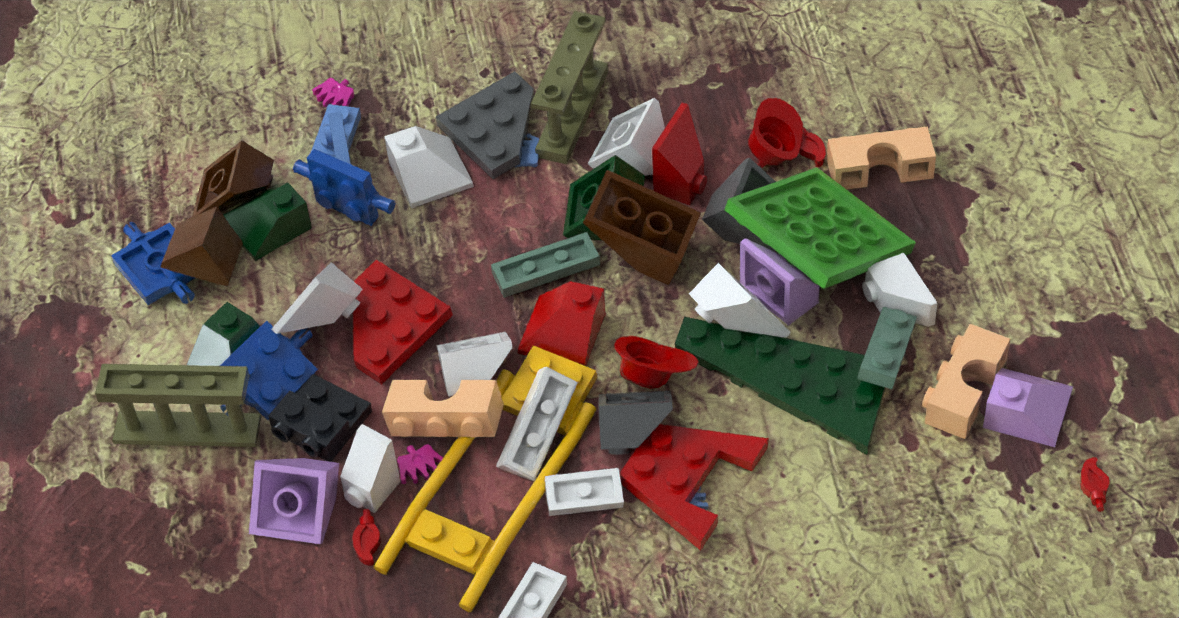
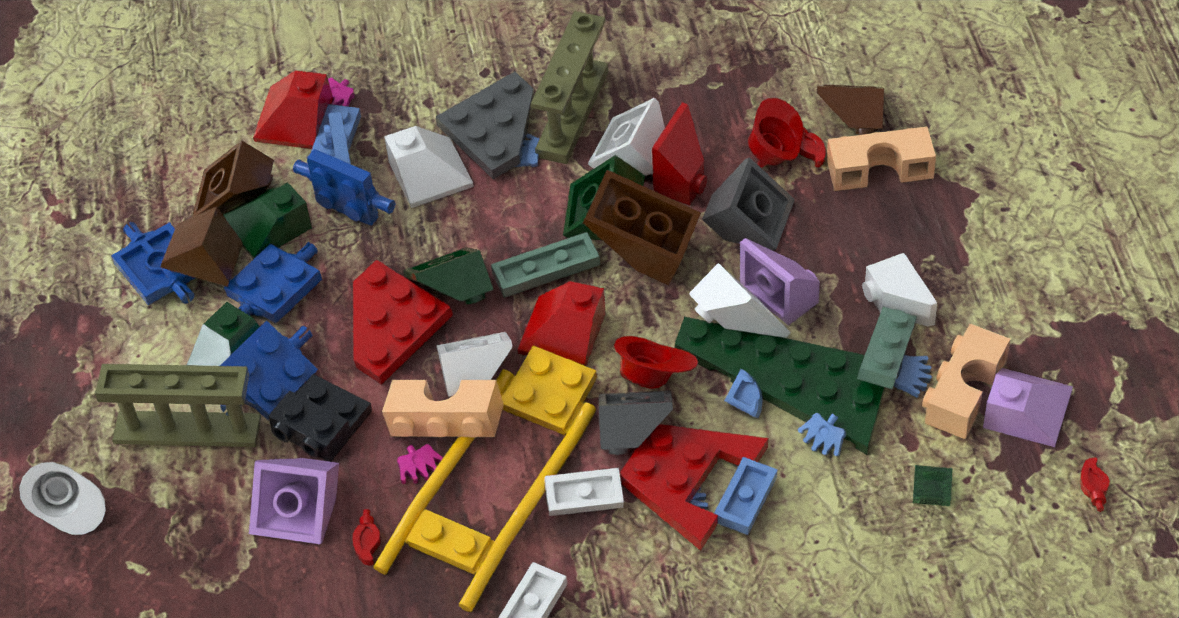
(62, 498): none -> white piece
(274, 282): none -> blue plate
(294, 110): none -> red slope
(321, 302): white slope -> none
(369, 470): white slope -> none
(455, 274): none -> dark green slope
(537, 424): white slope -> none
(745, 394): none -> medium blue tile
(745, 495): none -> medium blue plate
(819, 226): bright green plate -> none
(824, 433): none -> medium blue piece
(855, 105): none -> reddish brown slope
(913, 375): none -> medium blue piece
(932, 485): none -> clear green tile

